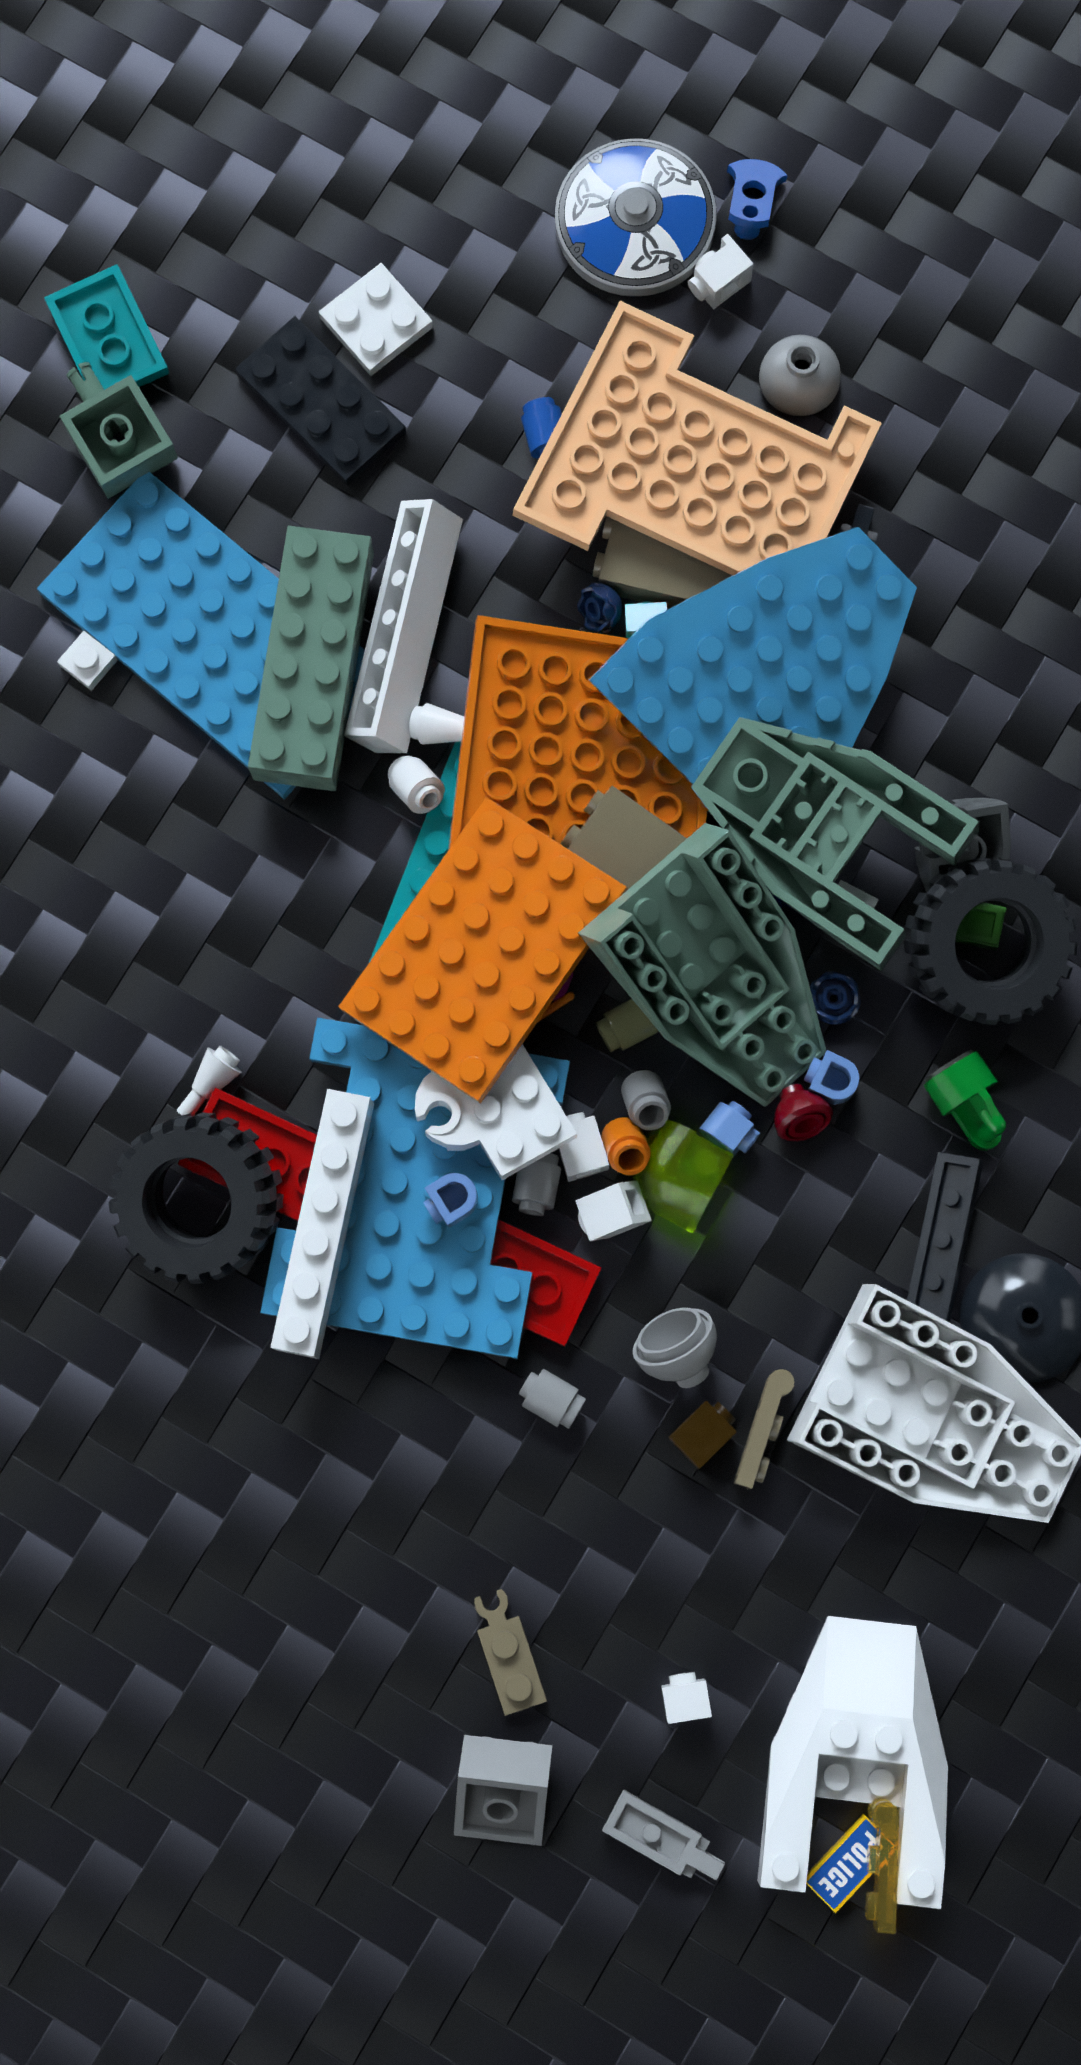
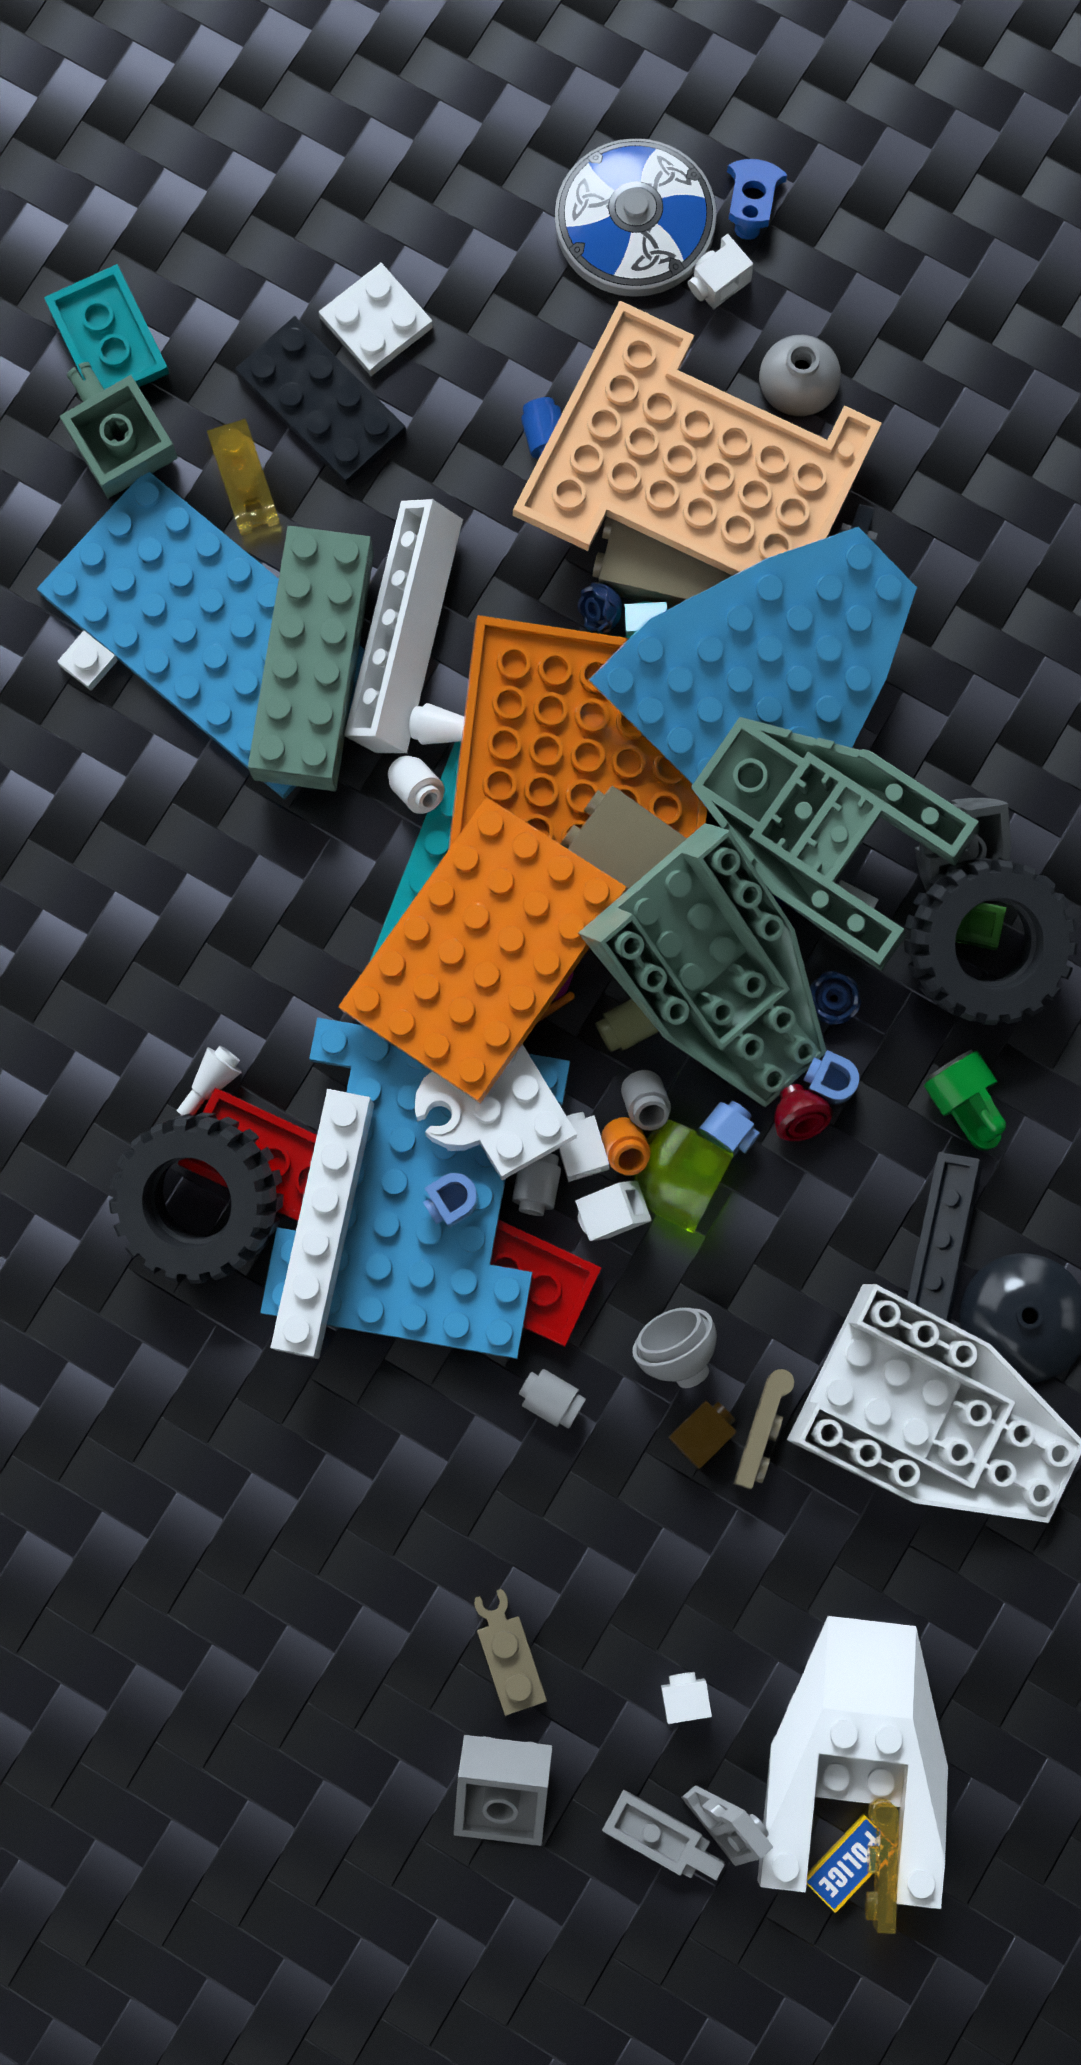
(242, 475): none -> clear yellow plate
(735, 1831): none -> light grey wing

